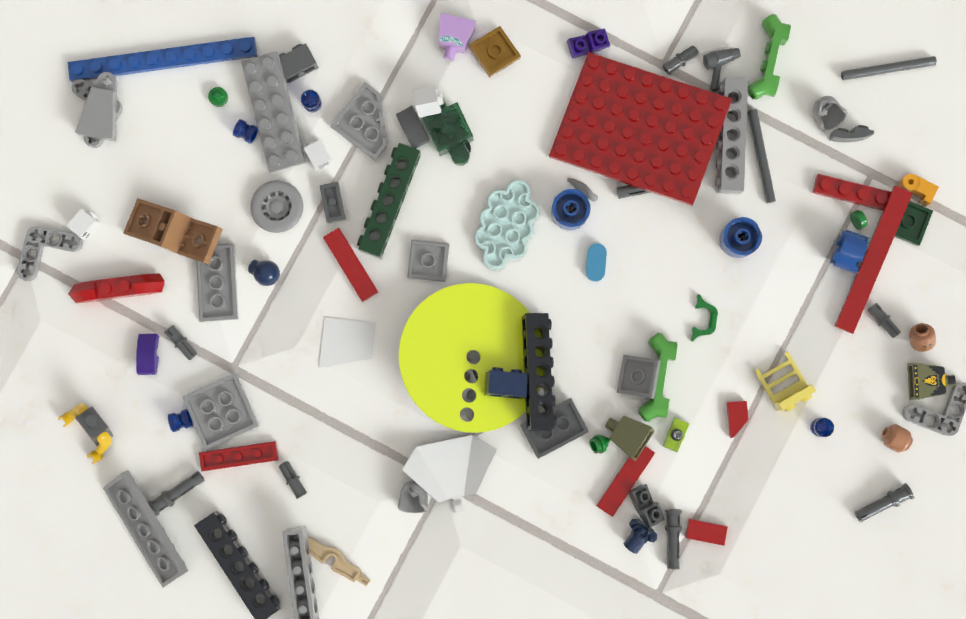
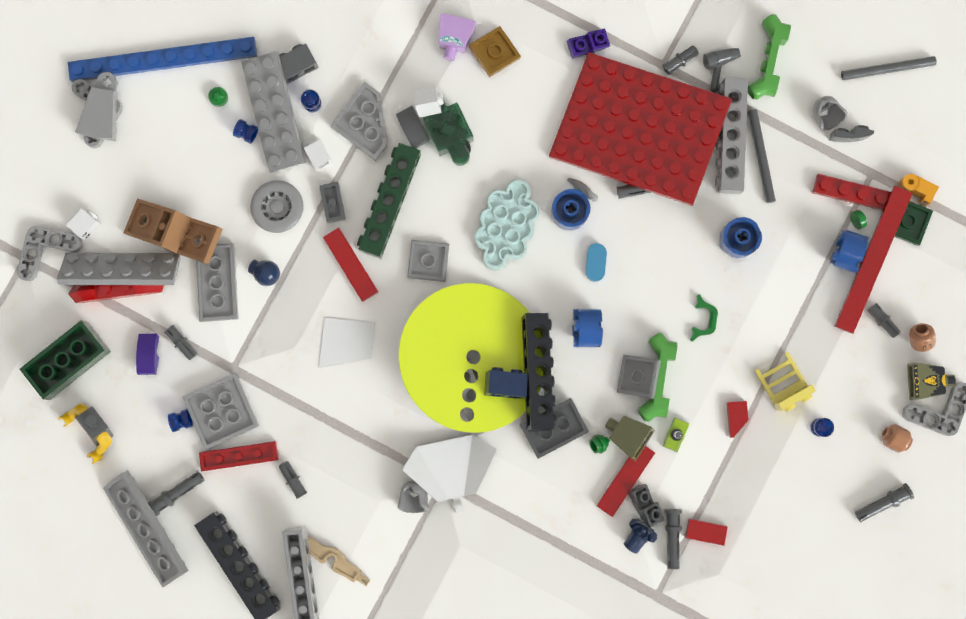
(65, 360): none -> dark green brick
(119, 269): none -> light grey plate
(587, 328): none -> blue brick

